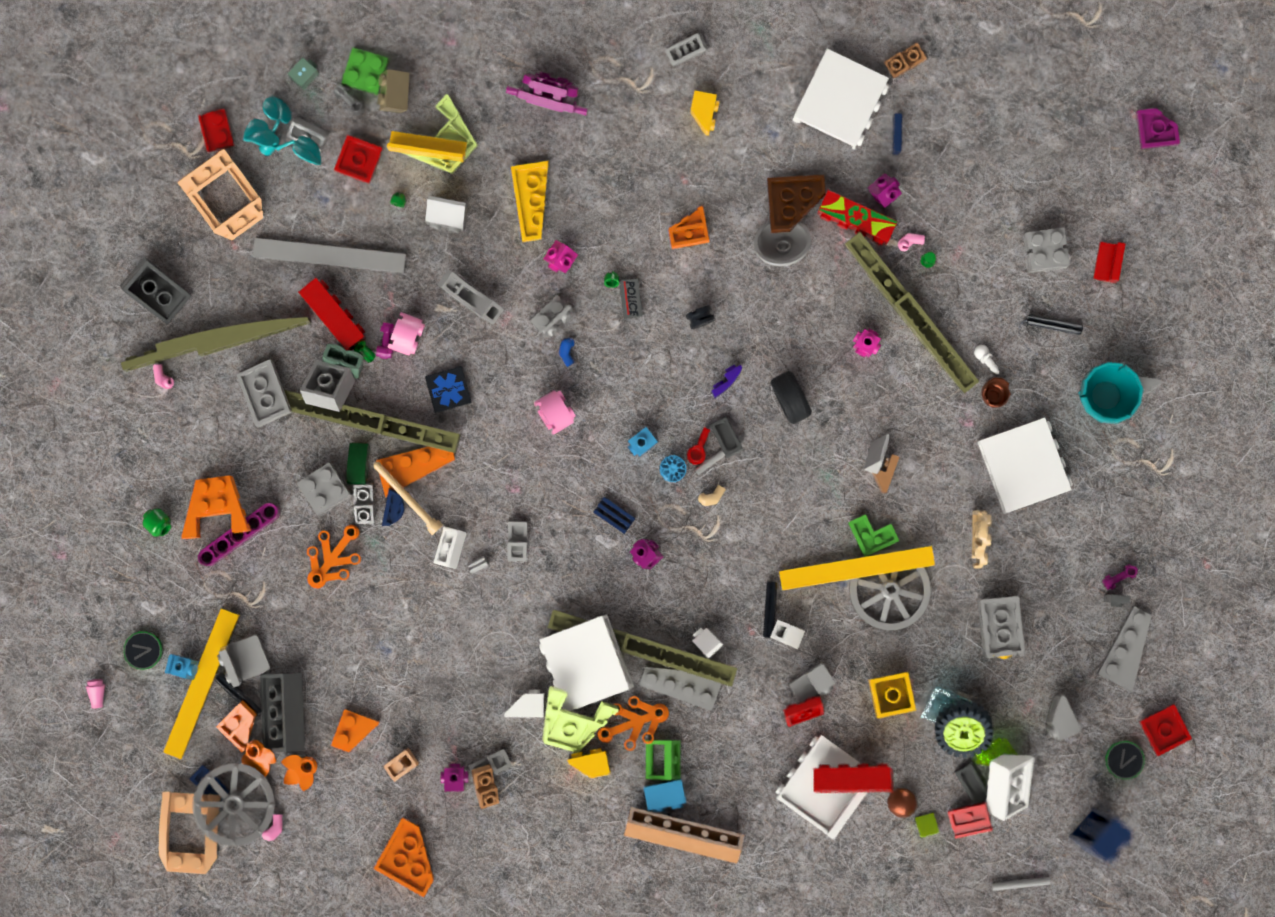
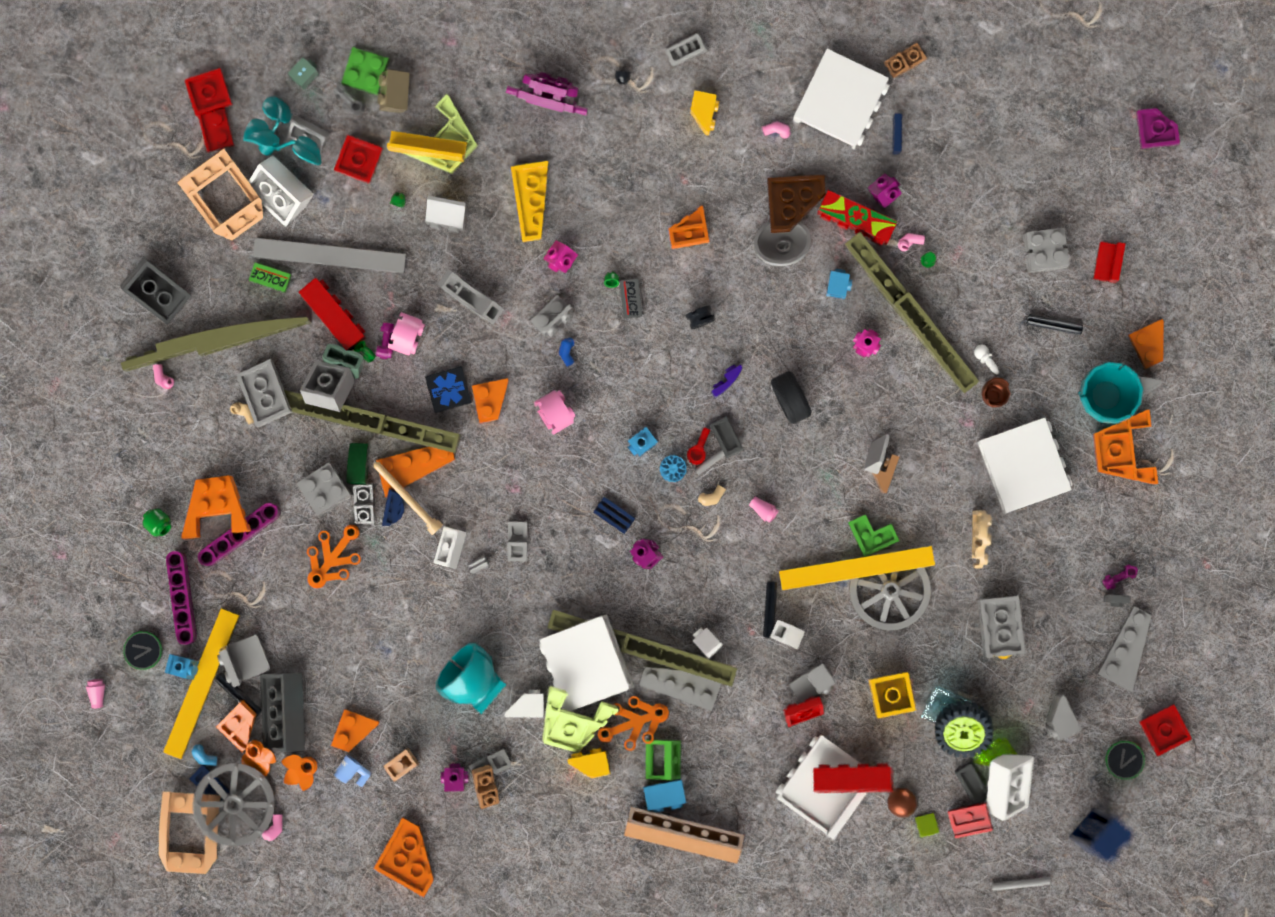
(187, 605): none -> magenta beam
(201, 757): none -> dark azure arm
(208, 92): none -> red plate
(242, 409): none -> tan arm
(270, 277): none -> bright green tile
(280, 190): none -> white slope
(348, 768): none -> light blue piece
(475, 684): none -> teal plate
(489, 399): none -> orange wing
(622, 77): none -> black hinge
(764, 509): none -> bright pink cone
(777, 127): none -> bright pink arm
(838, 284): none -> dark azure brick
(1116, 450): none -> orange wing
(1149, 343): none -> orange wing

